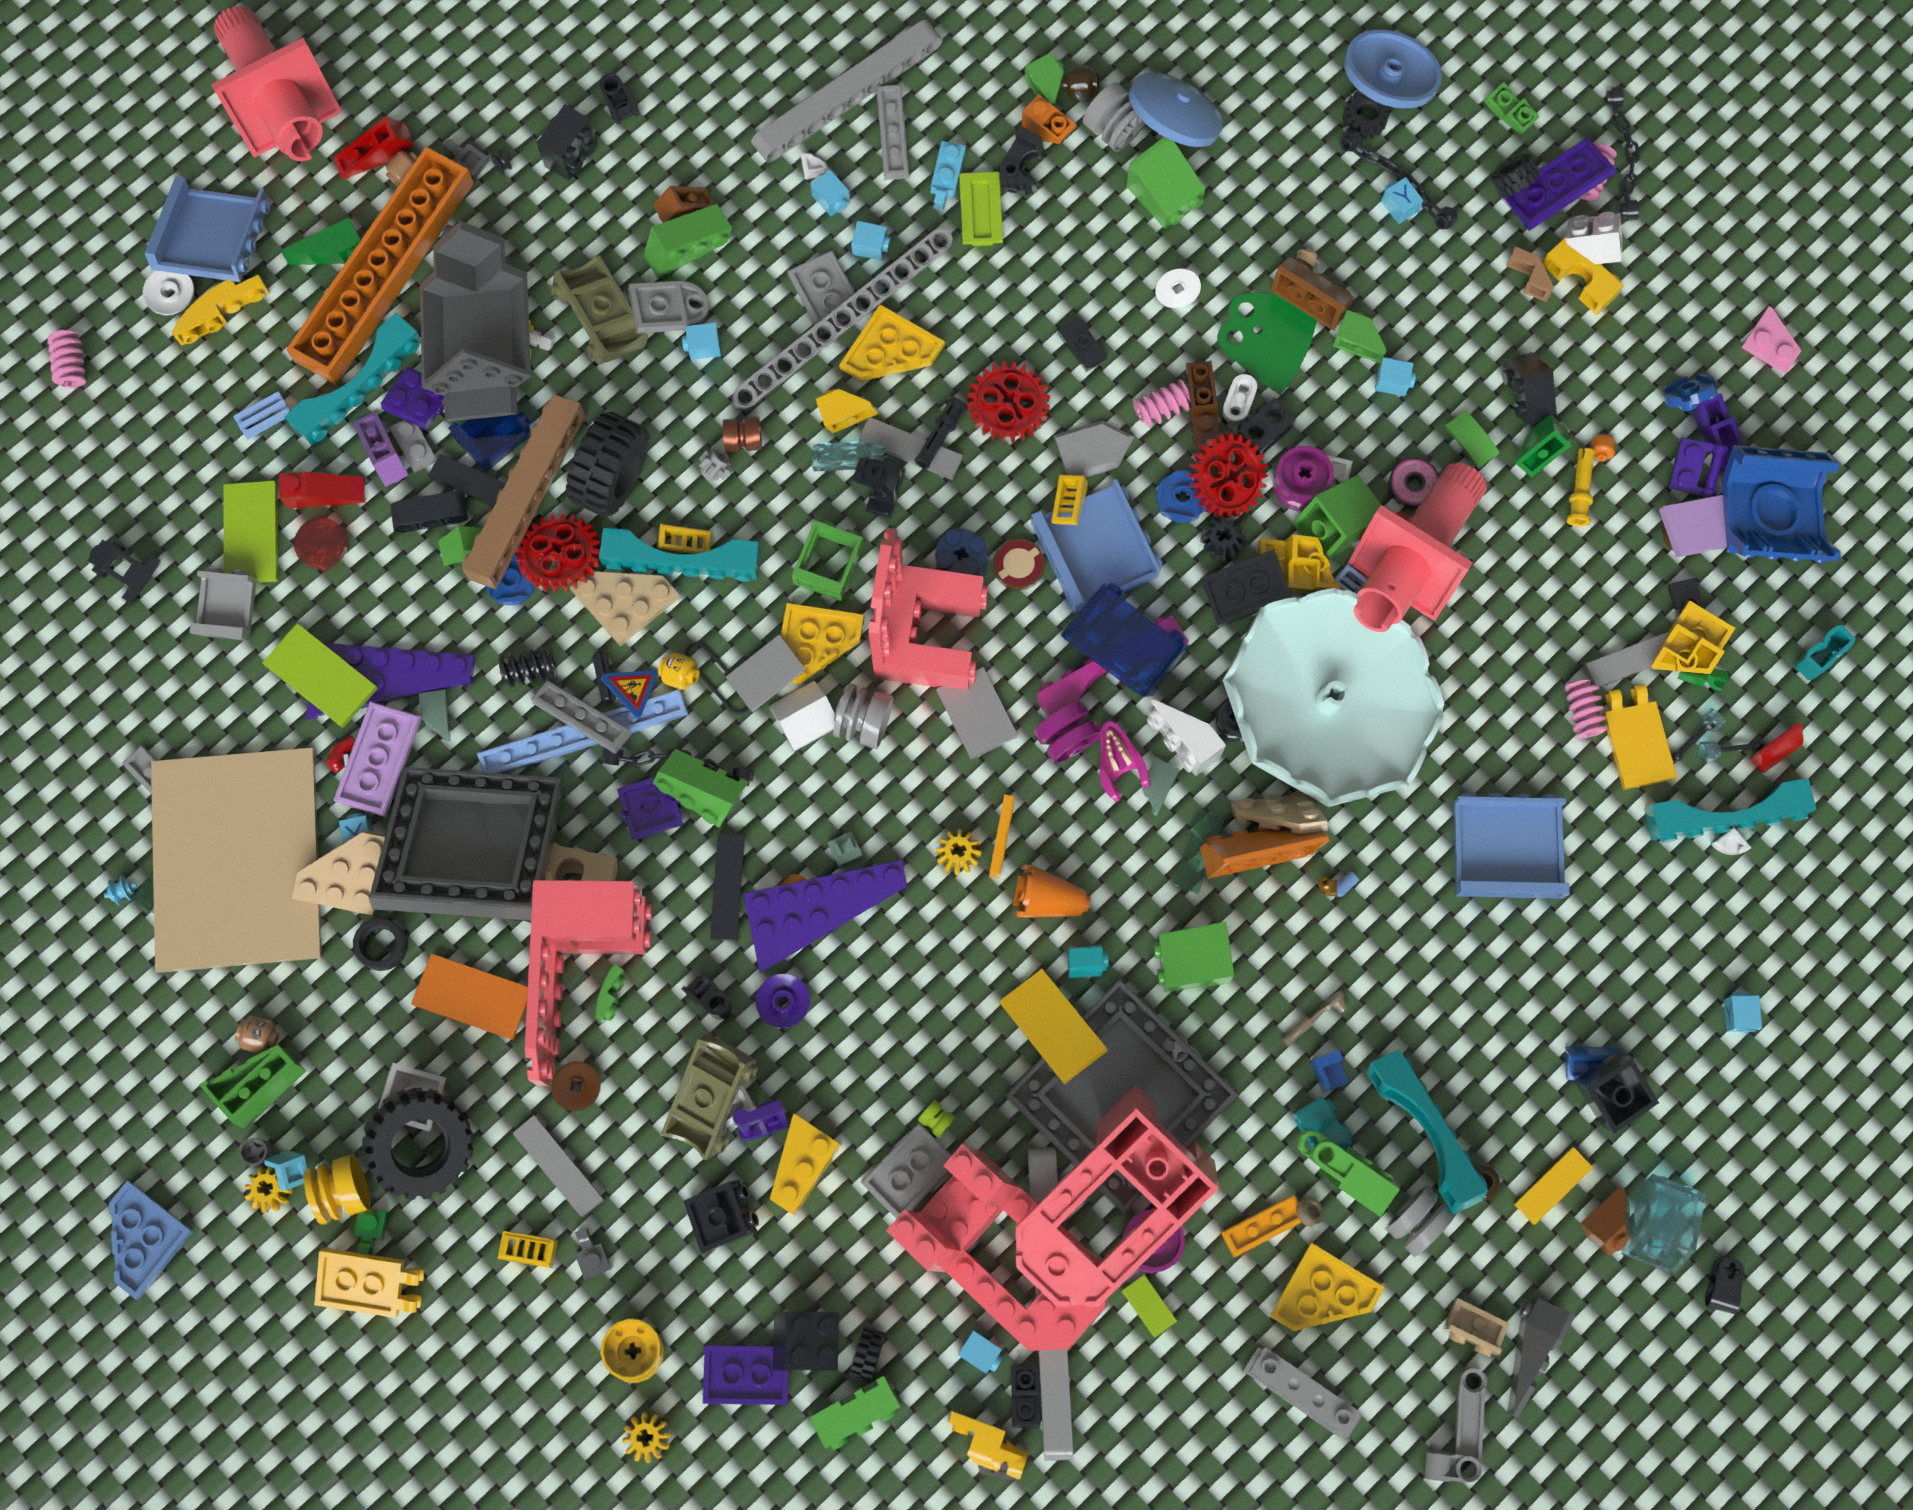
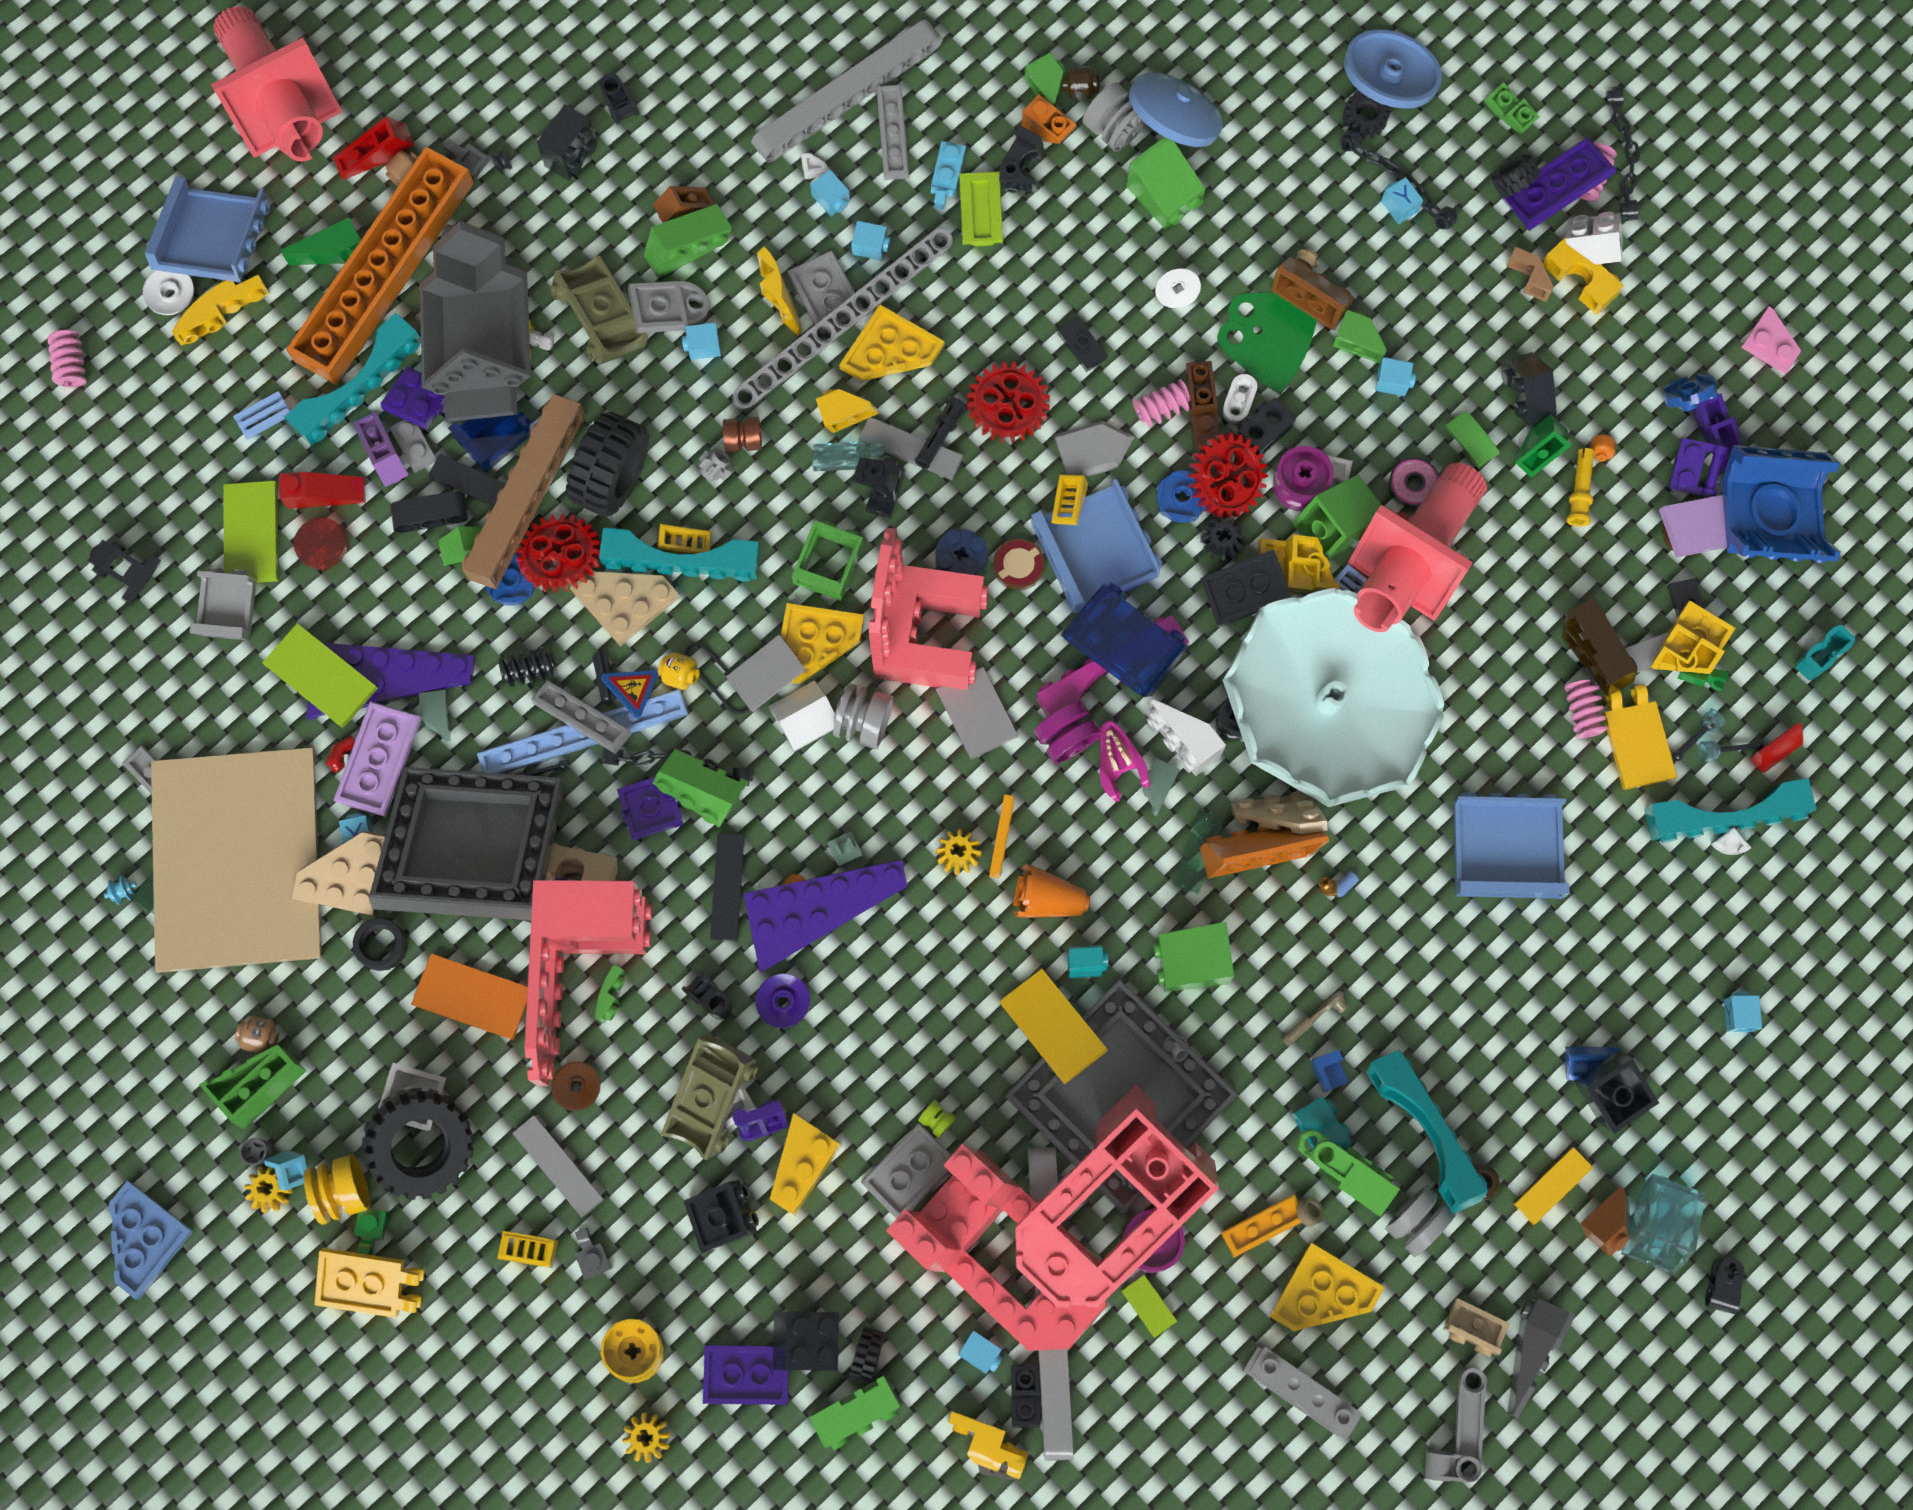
(562, 765): none -> black hinge
(776, 291): none -> yellow slope
(1598, 647): none -> dark brown wedge

